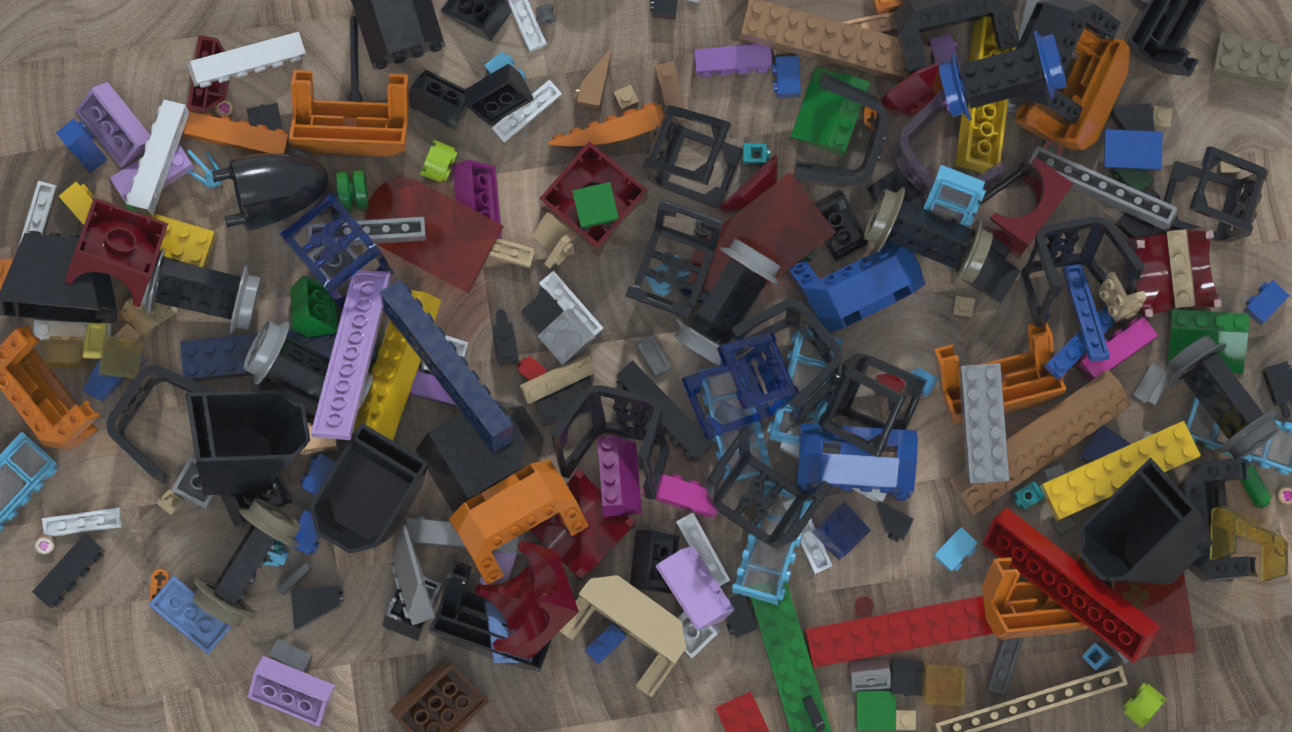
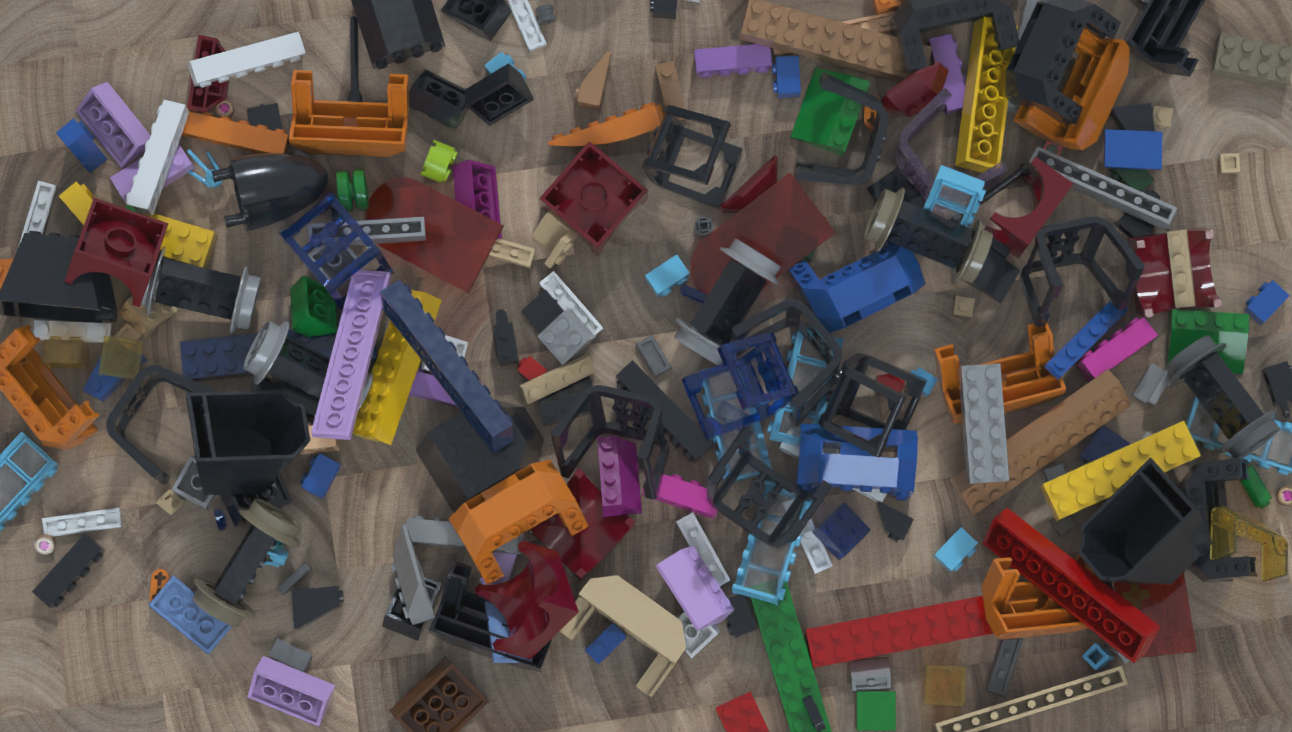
(94, 340): light yellow tile -> none
(220, 519): none -> clear blue tile
(307, 536): blue brick -> none
(367, 492): black windscreen -> none
(520, 118): white plate -> none
(595, 205): green tile -> none
(626, 97): tan plate -> none
(649, 550): black slope -> none
(710, 223): black windscreen -> none
(751, 148): teal brick -> none
(841, 217): black slope -> none
(863, 606): clear red plate -> none
(905, 720): tan plate -> none
(907, 677): black piece -> none
(1002, 76): black brick -> none
(1035, 492): teal brick -> none
(1086, 313): blue plate -> none
(1117, 301): tan bracket -> none
(1144, 706): lime brick -> none
(1228, 217): black windscreen -> none

